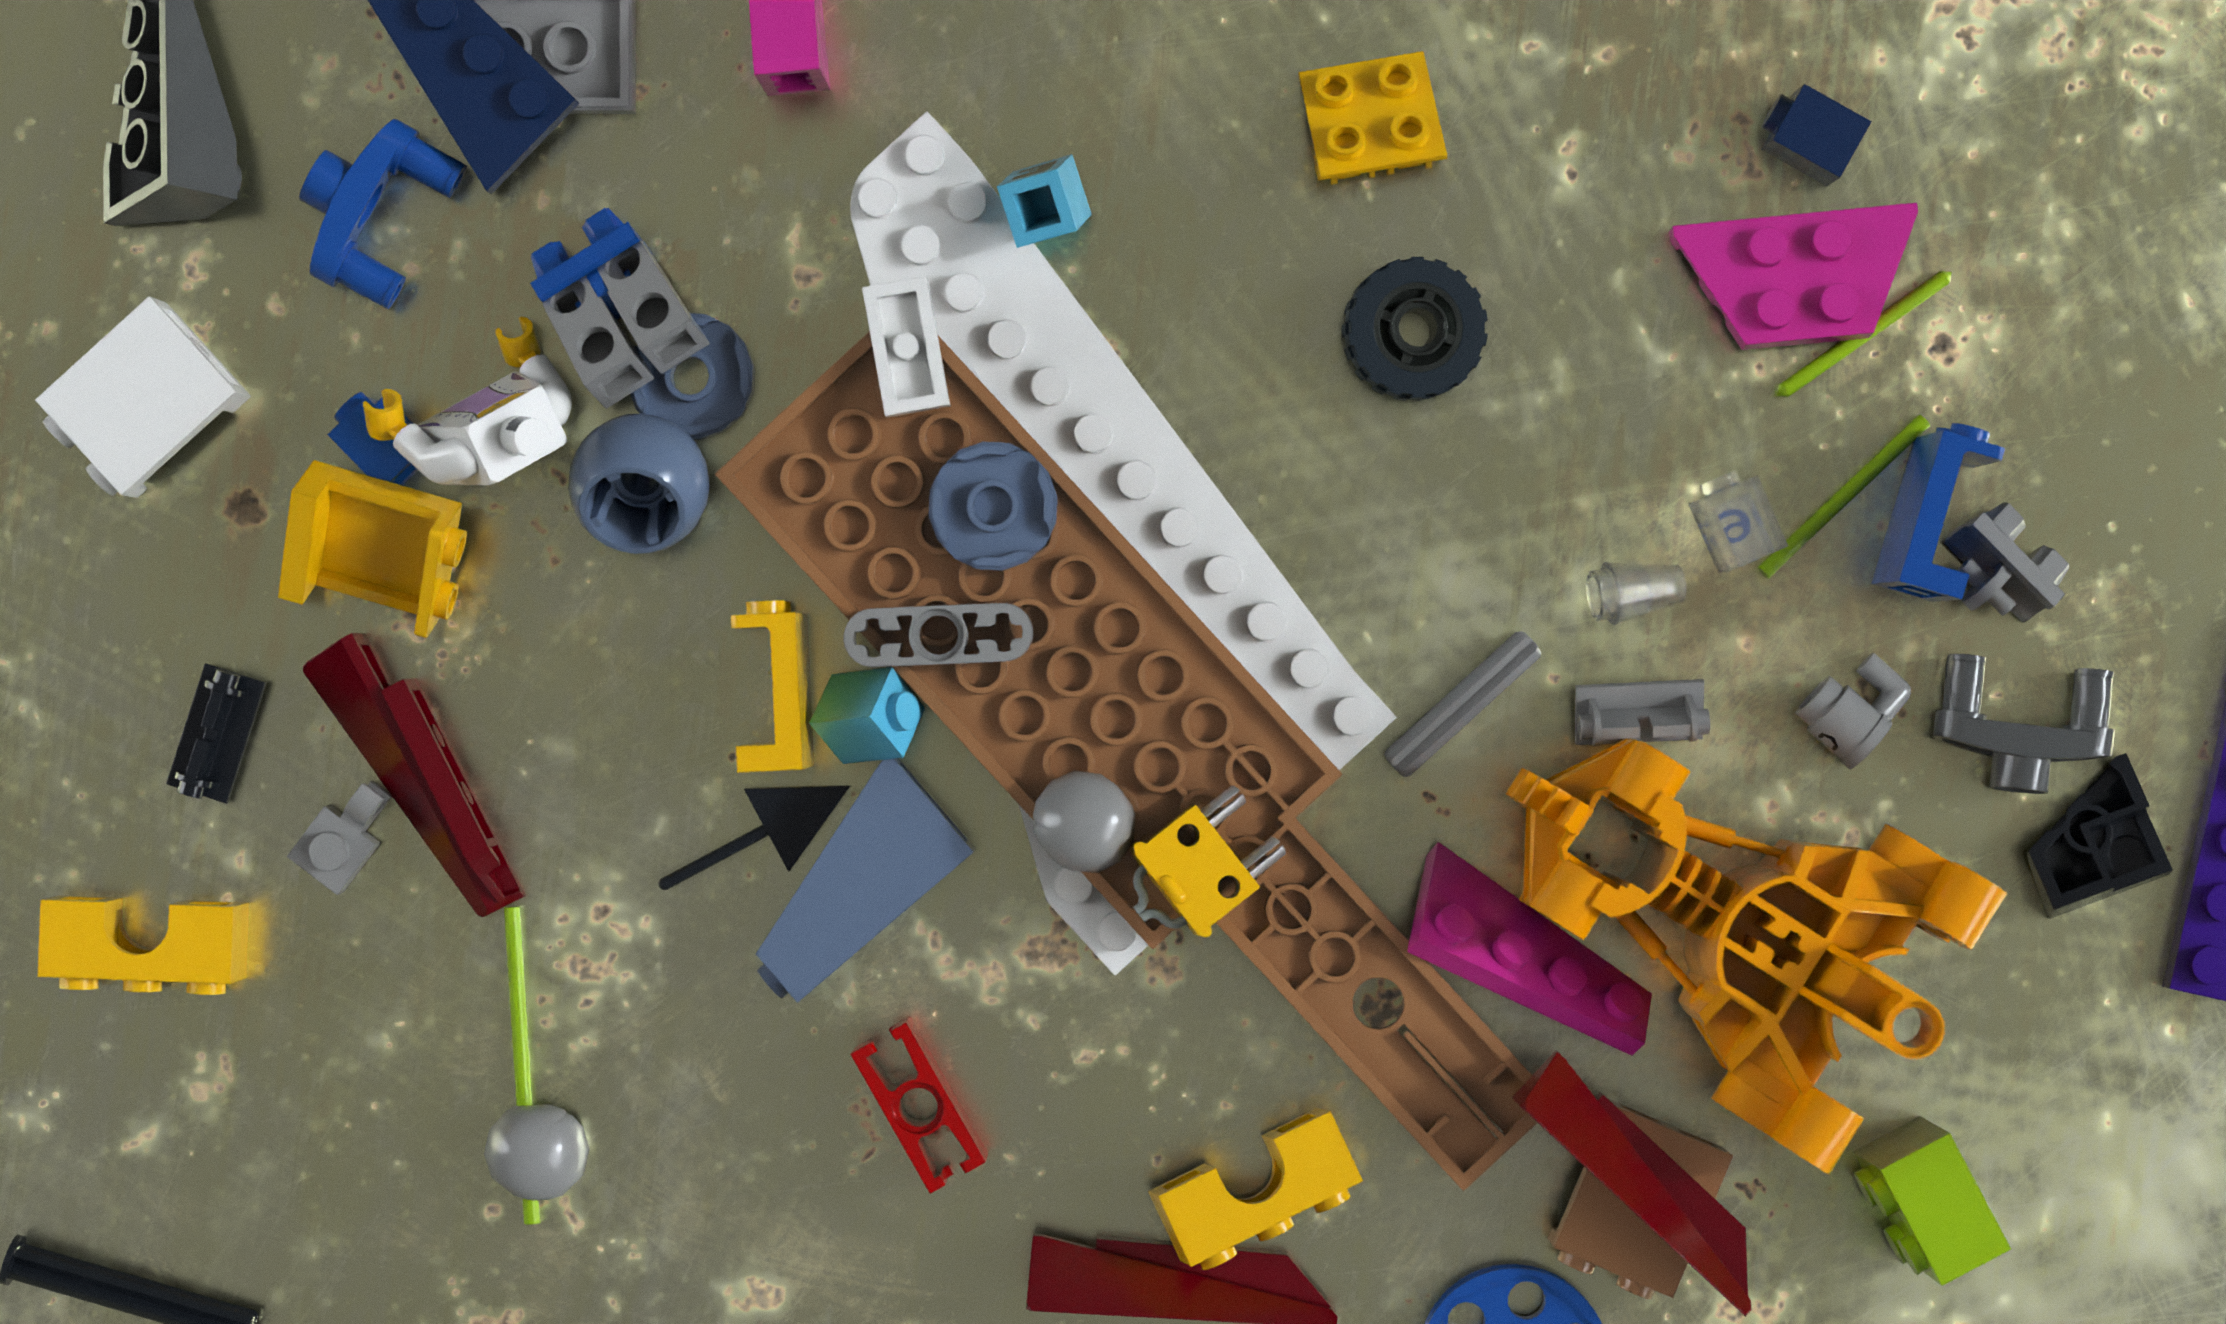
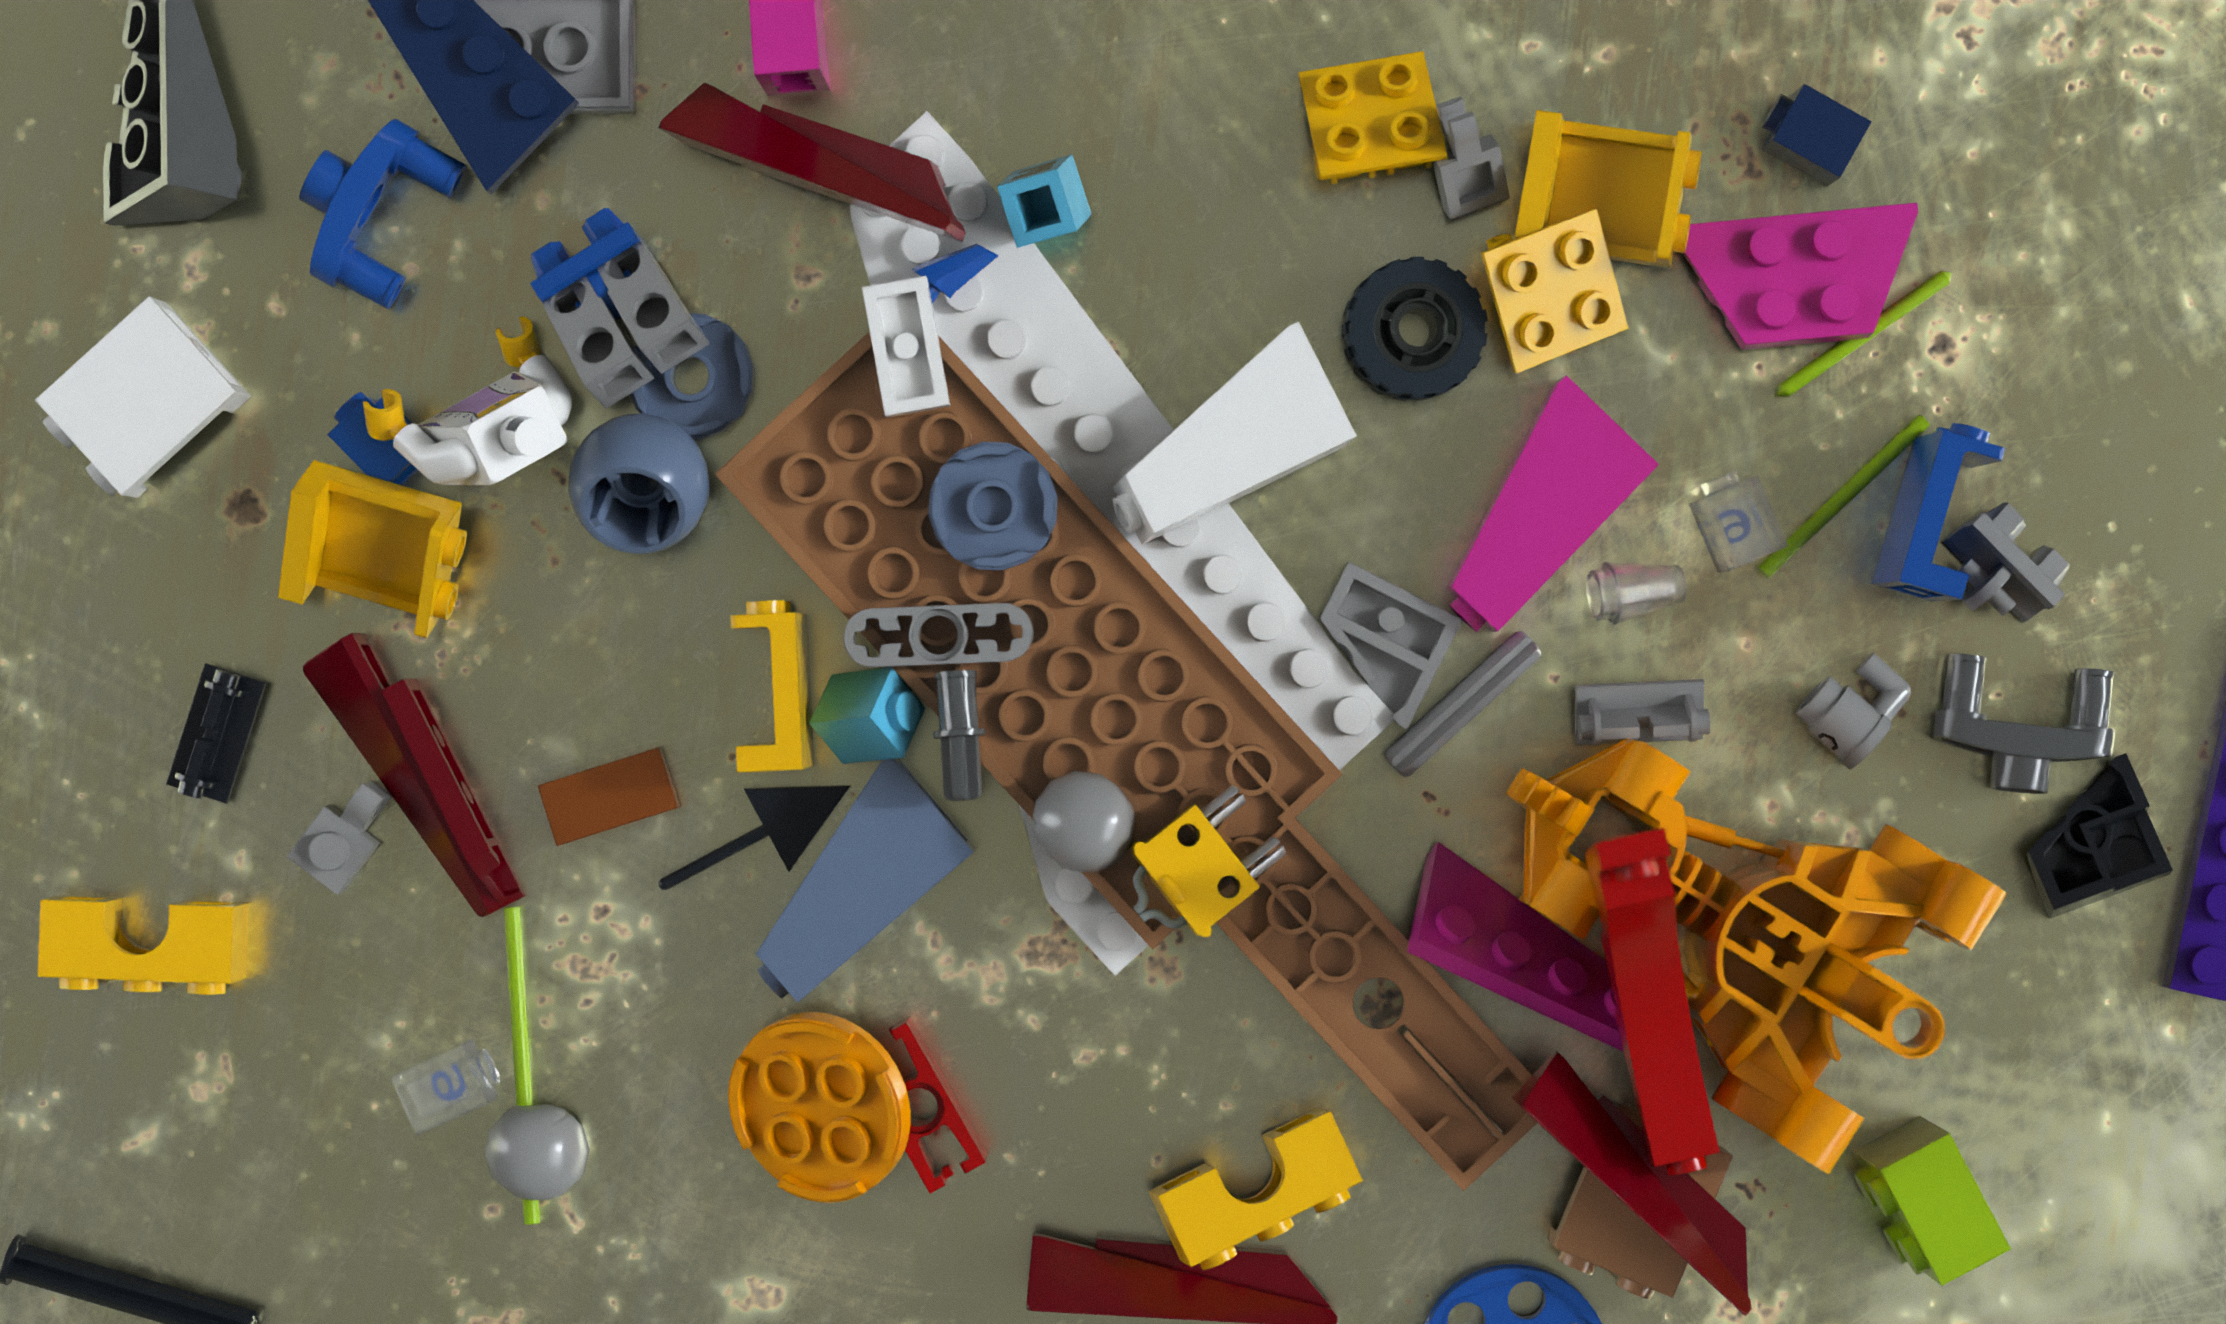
(447, 1086): none -> clear brick
(609, 796): none -> dark orange tile
(816, 158): none -> dark red wedge
(820, 1106): none -> light orange tile
(954, 269): none -> blue bar
(959, 734): none -> dark grey axle
(1245, 436): none -> white slope
(1389, 637): none -> light grey wing
(1474, 166): none -> light grey plate
(1550, 501): none -> dark pink slope
(1554, 289): none -> yellow hinge
(1623, 173): none -> yellow panel
(1651, 998): none -> red arch

